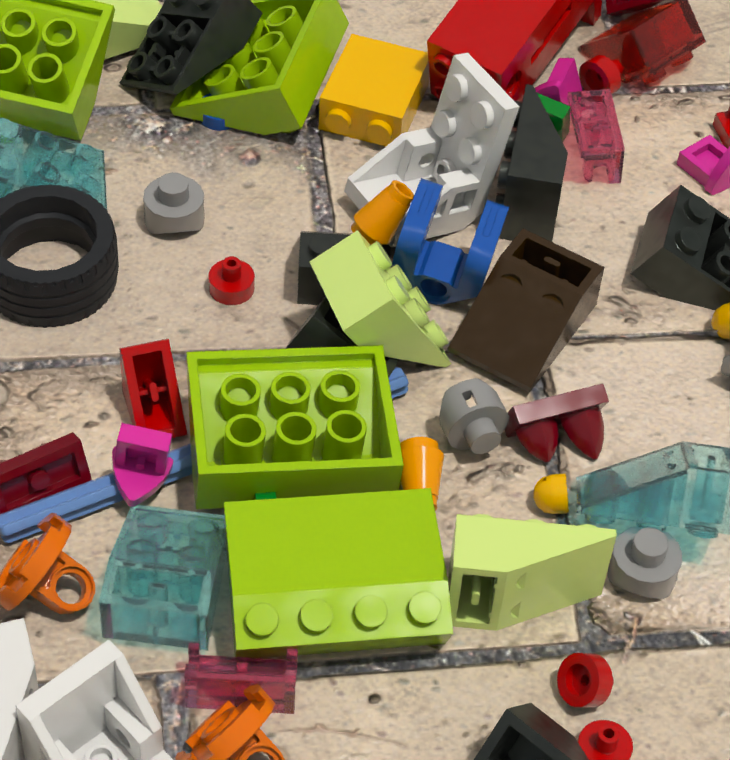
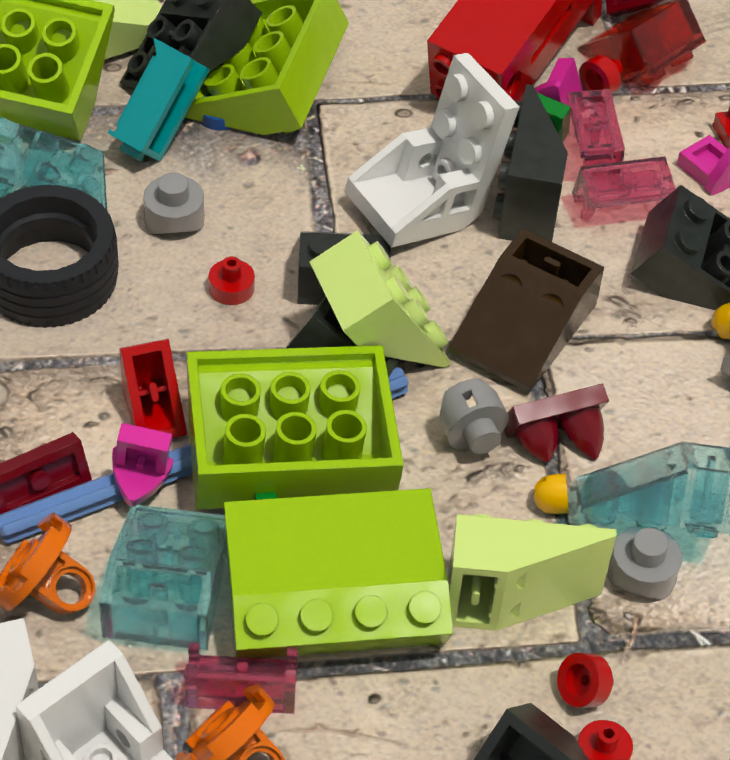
(159, 103): none -> teal window
(374, 90): yellow brick -> none
(383, 214): light orange cone -> none
(422, 465): light orange cone -> none
(439, 269): blue piece -> none
(622, 184): none -> clear pink hinge

